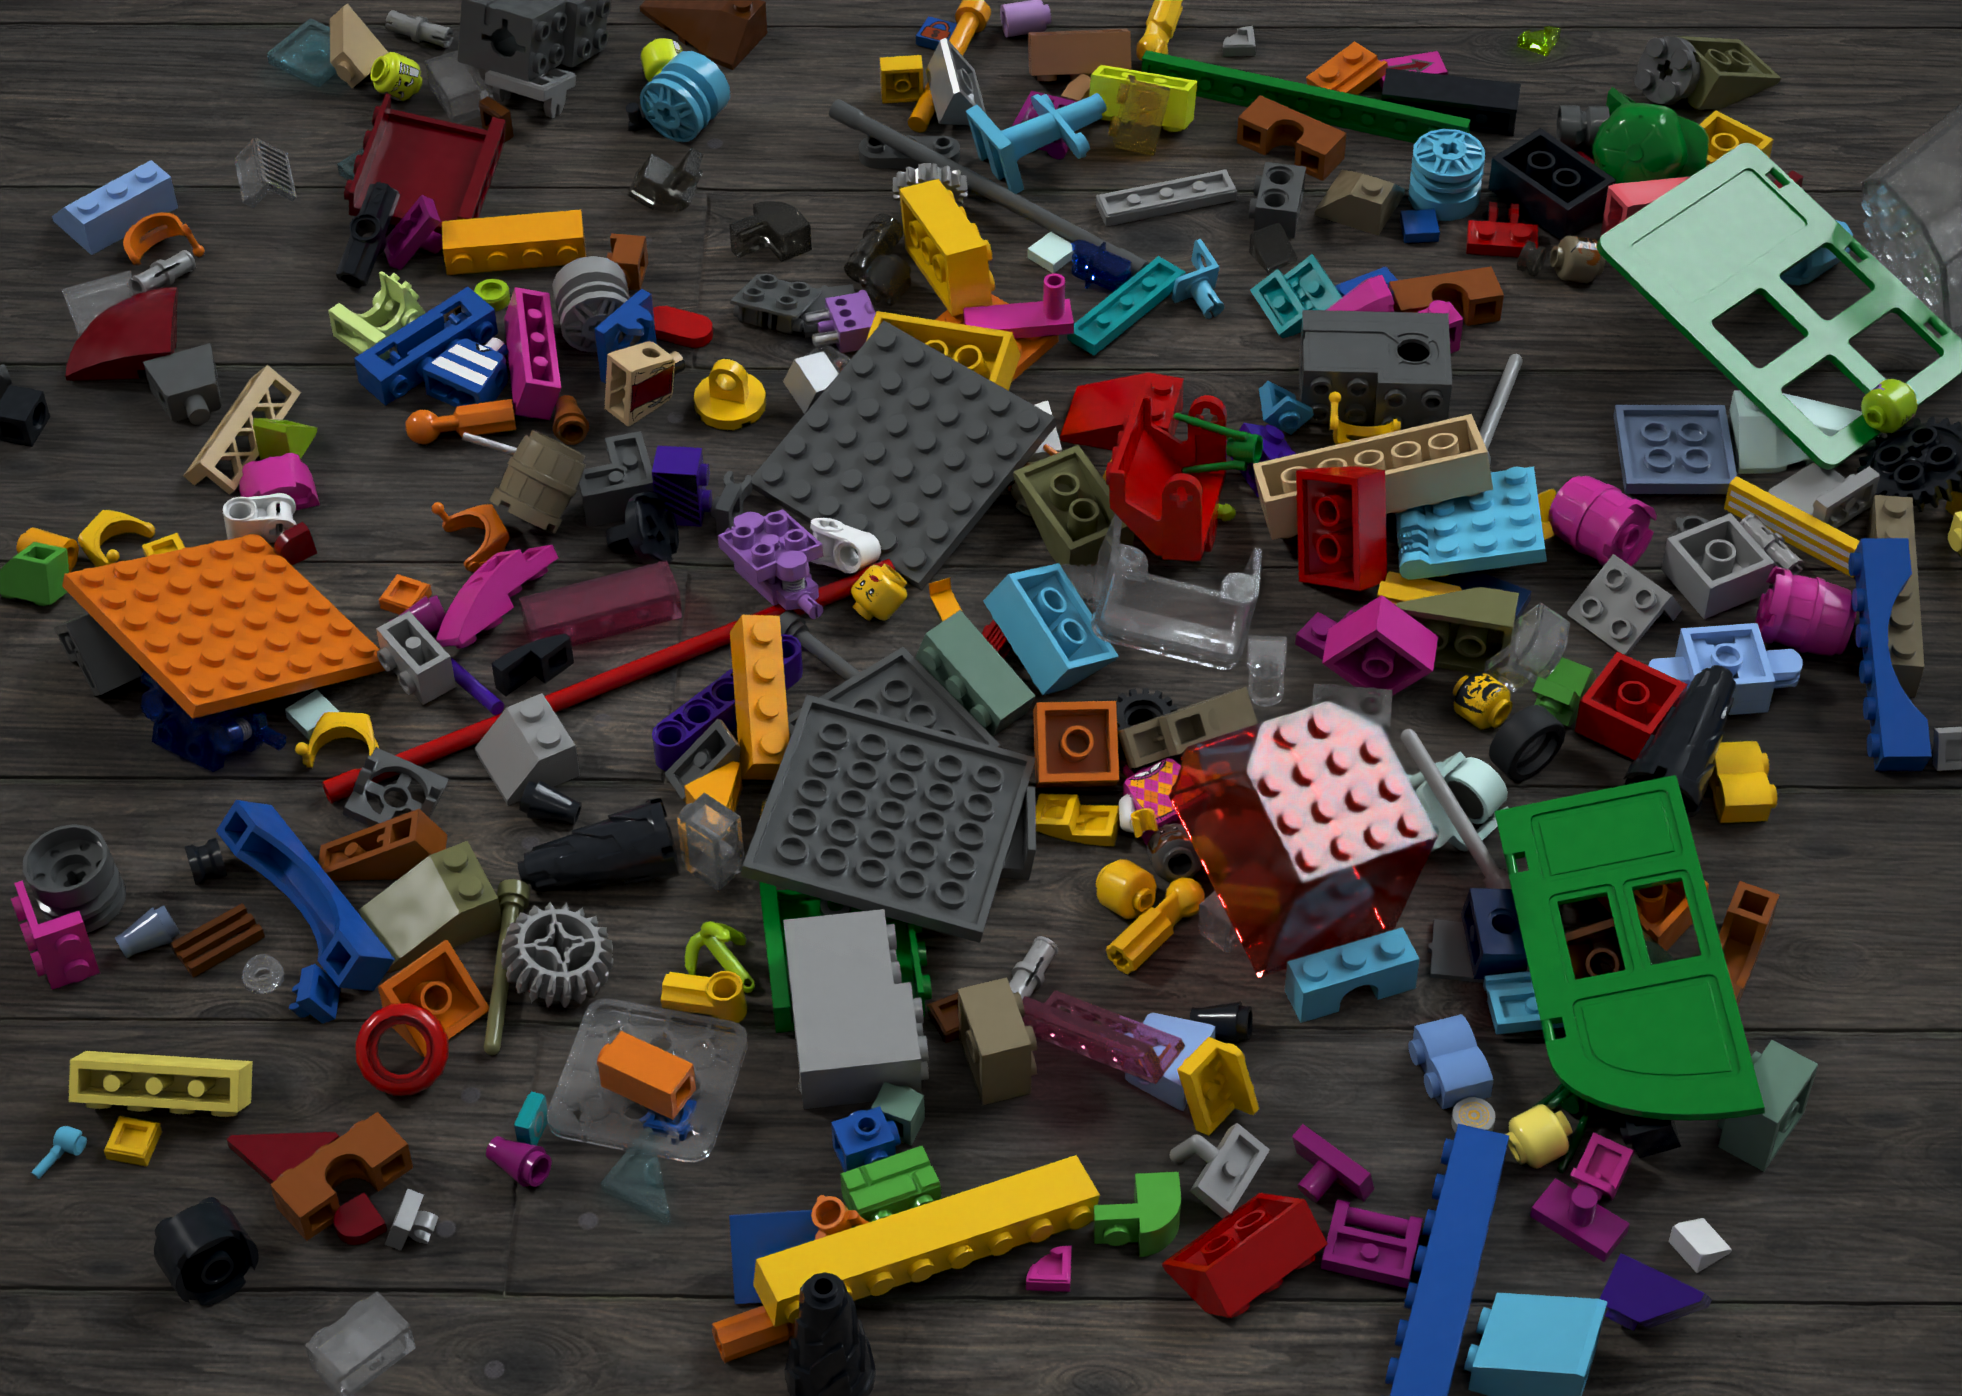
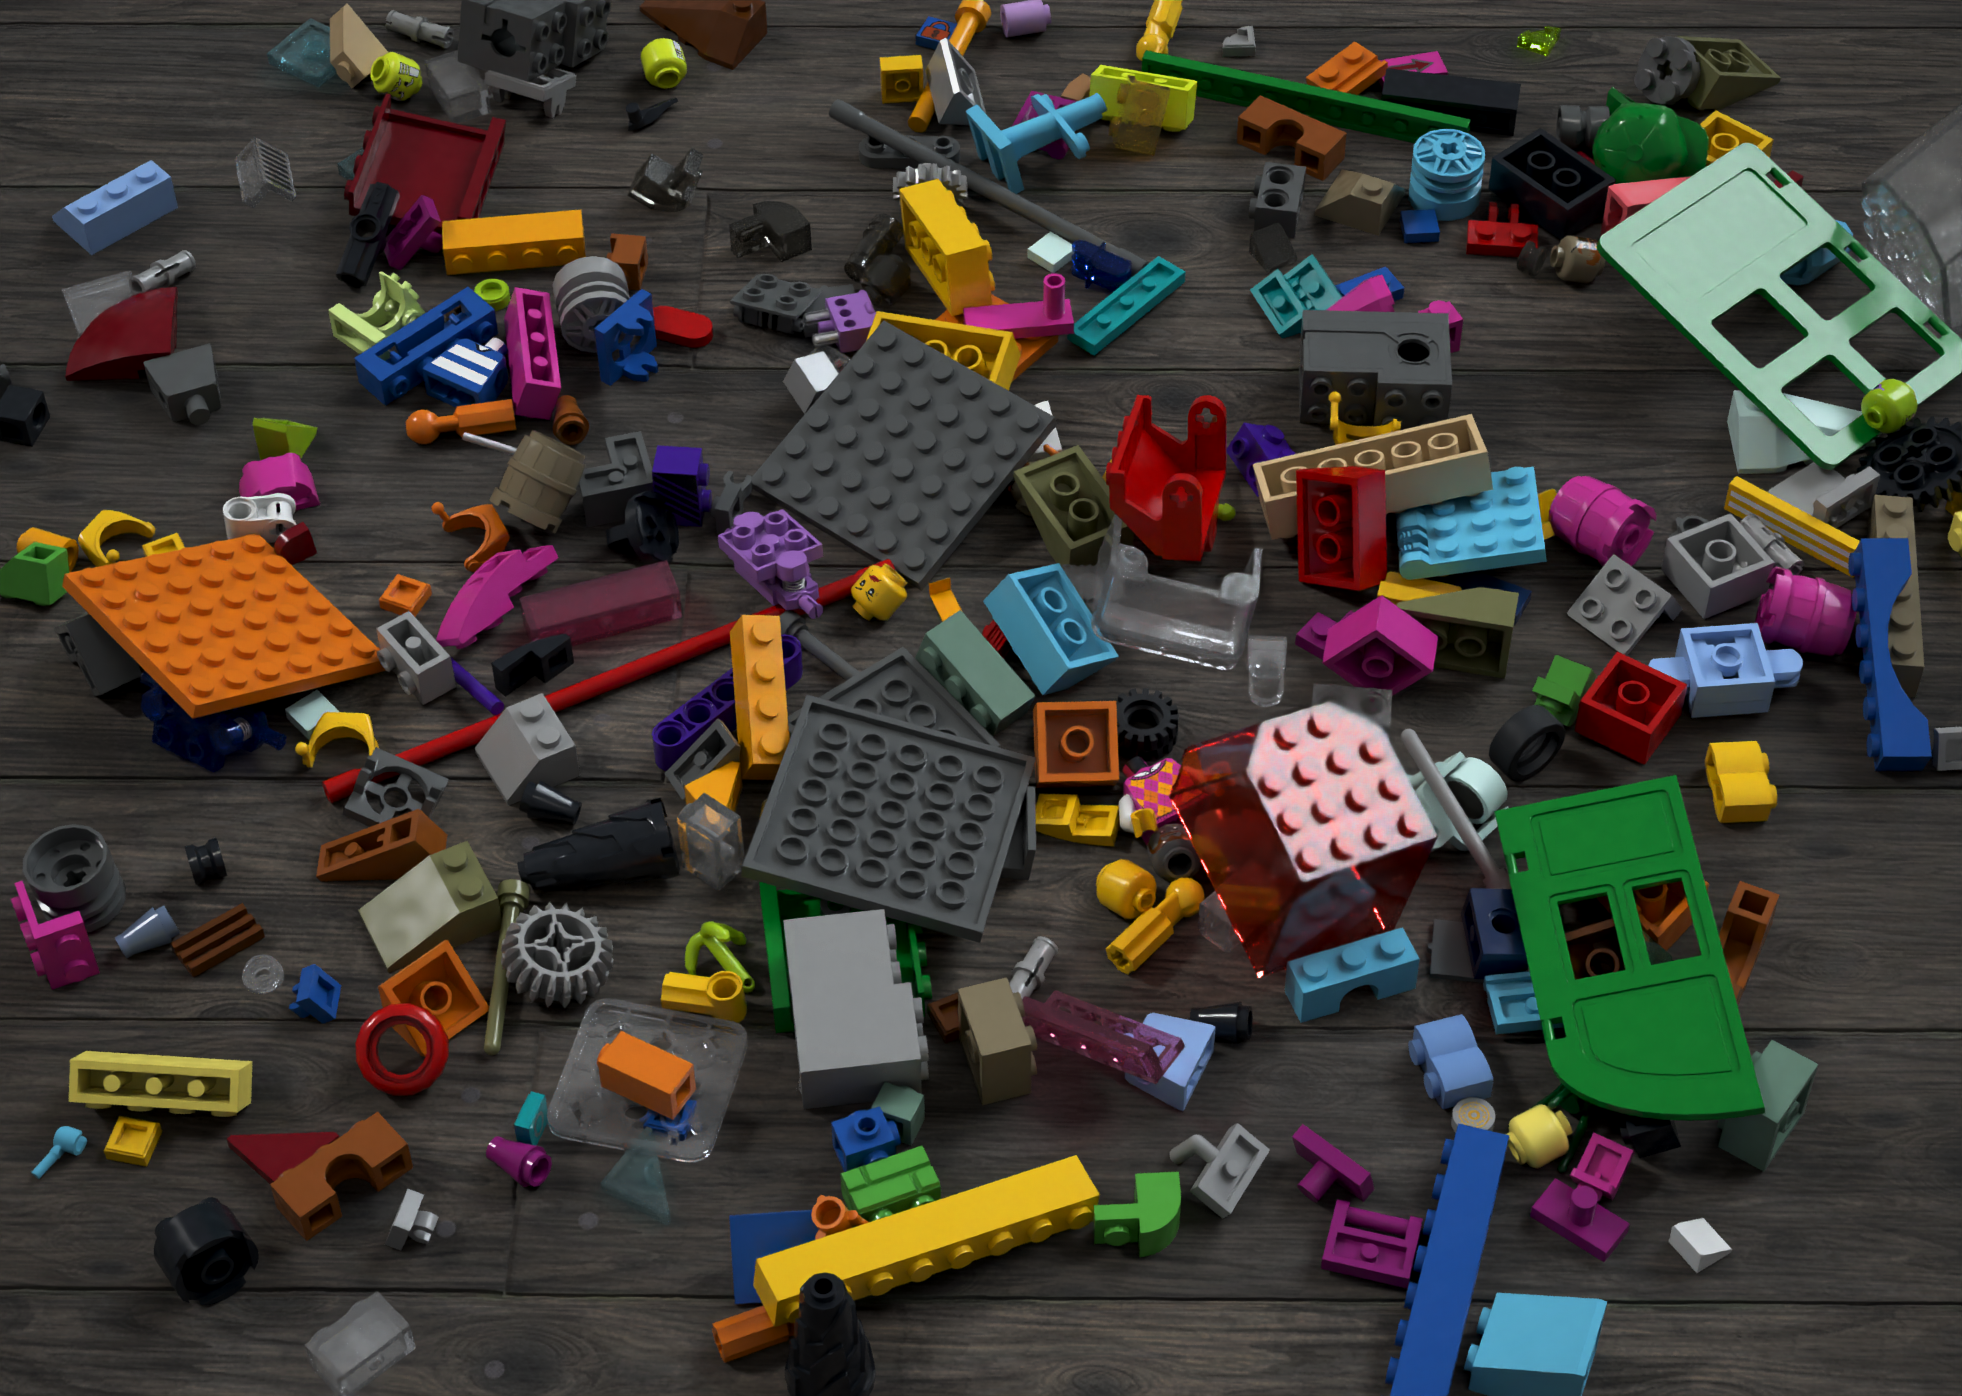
(137, 242): orange helmet -> none
(231, 426): tan fence -> none
(344, 940): blue arch -> none
(358, 1221): dark red tile -> none
(428, 613): magenta cone -> none
(490, 108): reddish brown tile -> none
(640, 380): tan torso -> none
(685, 96): medium azure wheel -> none
(729, 396): yellow tile -> none
(840, 544): white piece -> none
(1051, 1271): dark pink tile -> none
(1077, 52): nougat brick -> none
(1100, 407): red slope -> none
(1166, 197): light grey tile -> none
(1186, 726): dark tan slope -> none
(1200, 282): medium azure bracket -> none
(1216, 1084): yellow bracket -> none
(1240, 446): green plant -> none
(1247, 1253): red slope -> none
(1282, 408): dark azure bracket -> none
(1471, 292): dark orange arch -> none
(1482, 700): yellow head -> none
(1500, 399): light grey piece -> none
(1535, 648): clear brick -> none
(1648, 1296): dark purple slope -> none
(1674, 449): sand blue plate -> none
(1689, 738): black cone -> none

